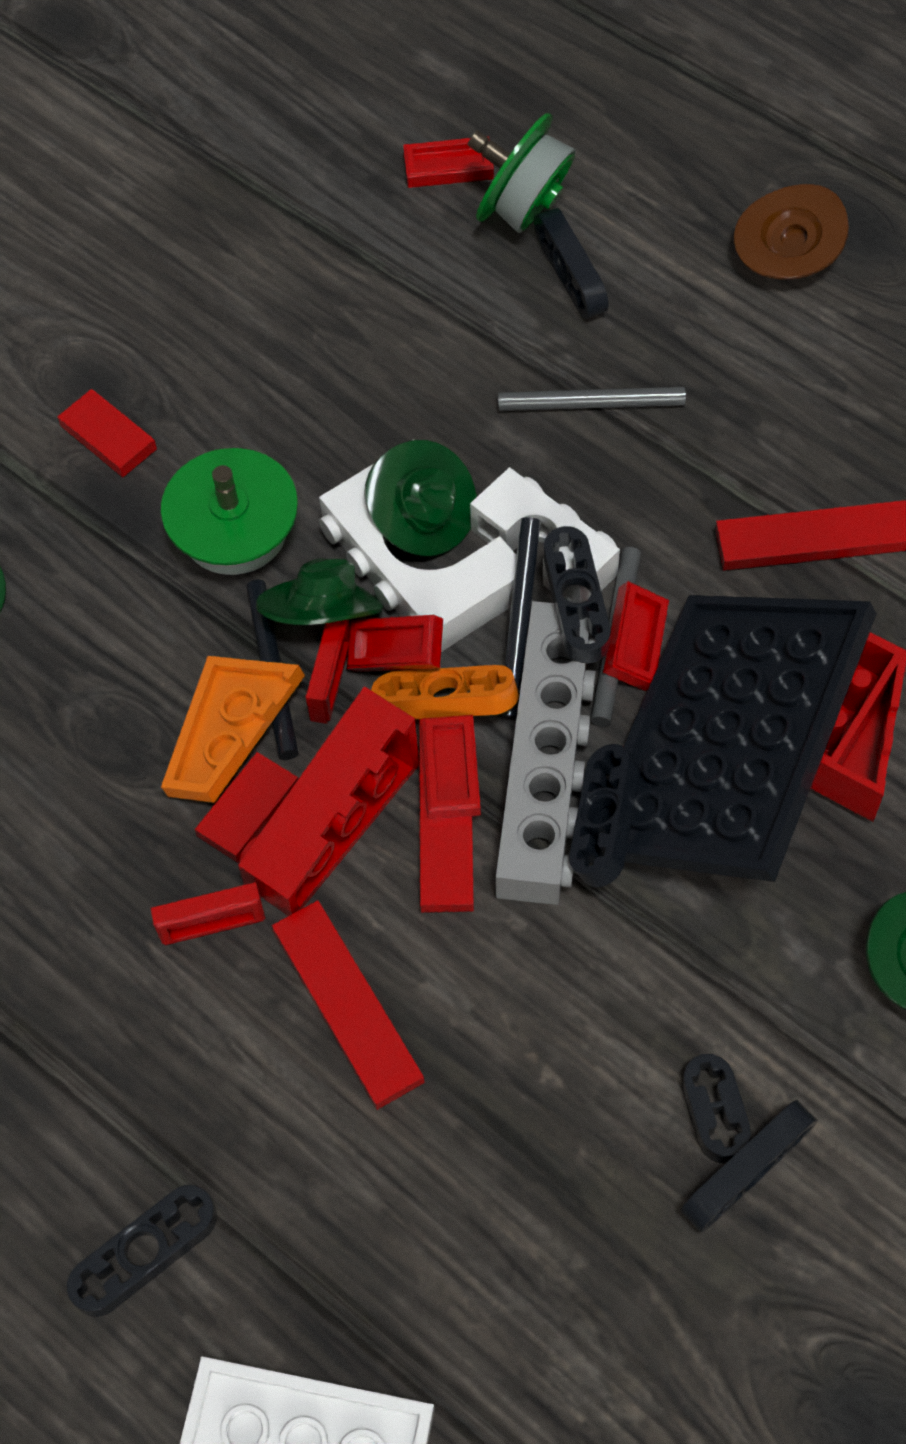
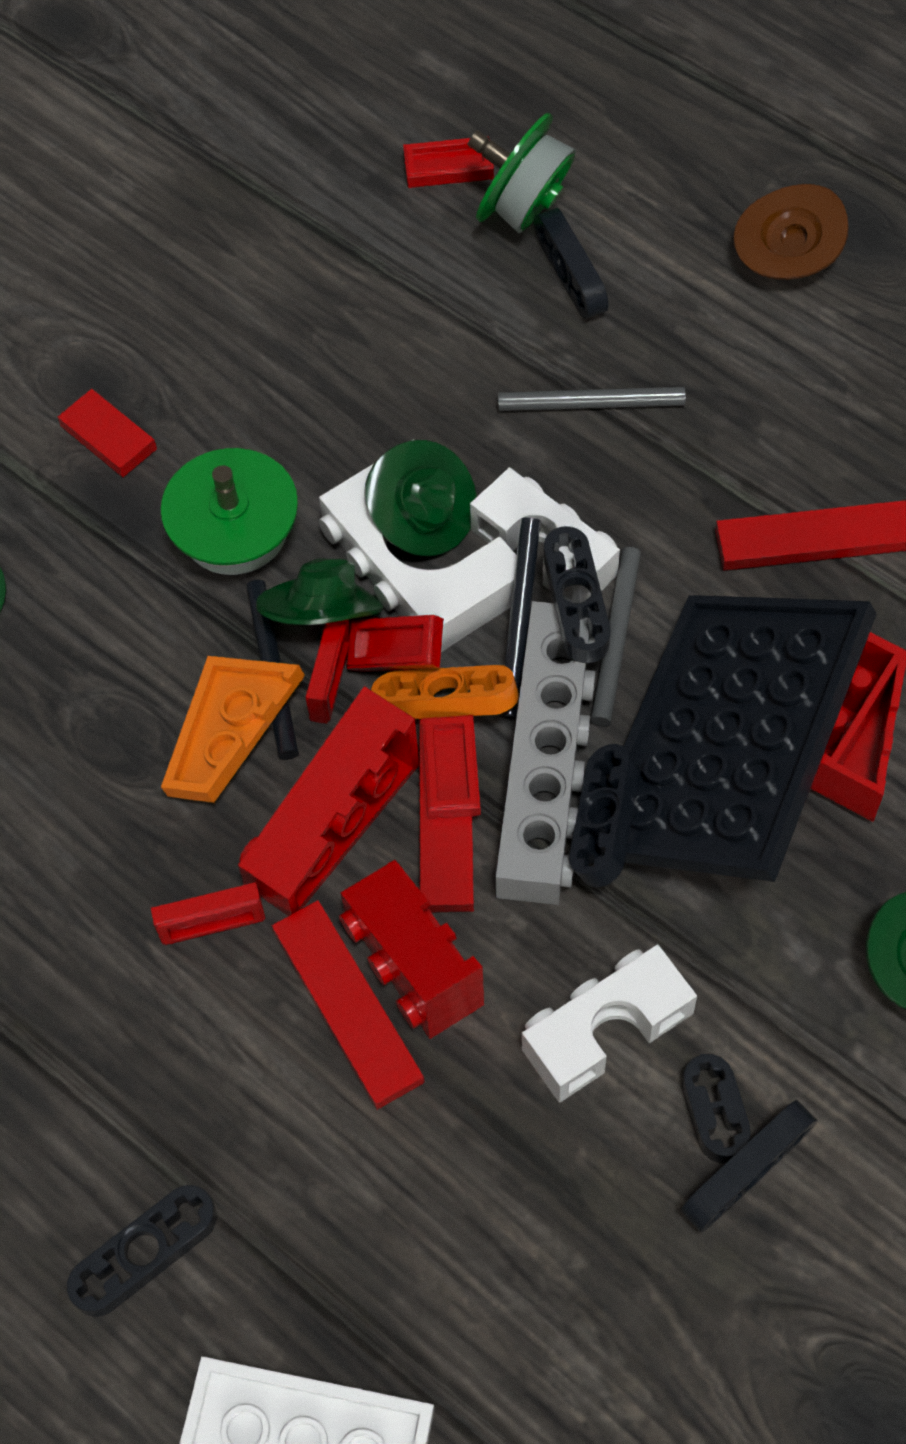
(246, 806): red tile -> none
(412, 950): none -> red wedge
(636, 635): red tile -> none
(641, 991): none -> white arch

